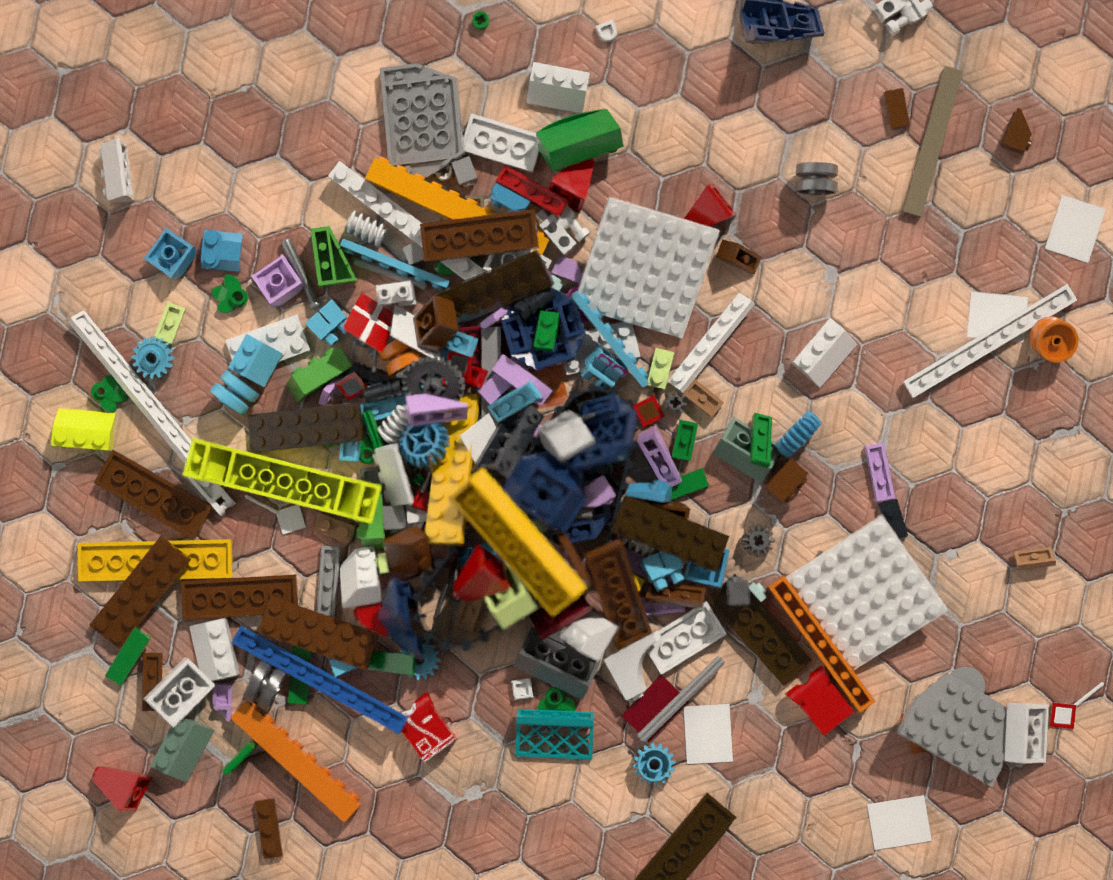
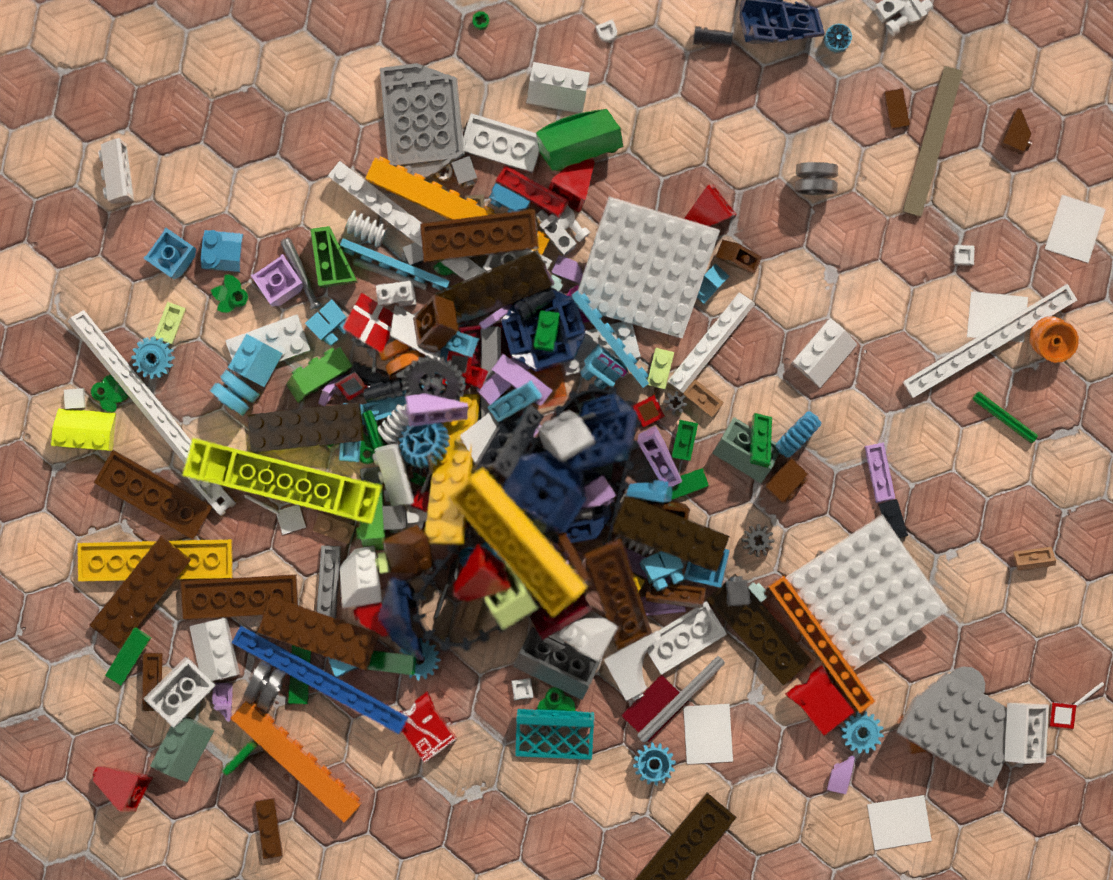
(74, 398): none -> white tile
(711, 282): none -> medium azure slope
(712, 37): none -> black axle
(838, 38): none -> medium azure wheel
(841, 776): none -> lavender slope
(851, 732): none -> medium azure gear
(963, 255): none -> white tile
(1005, 417): none -> green axle

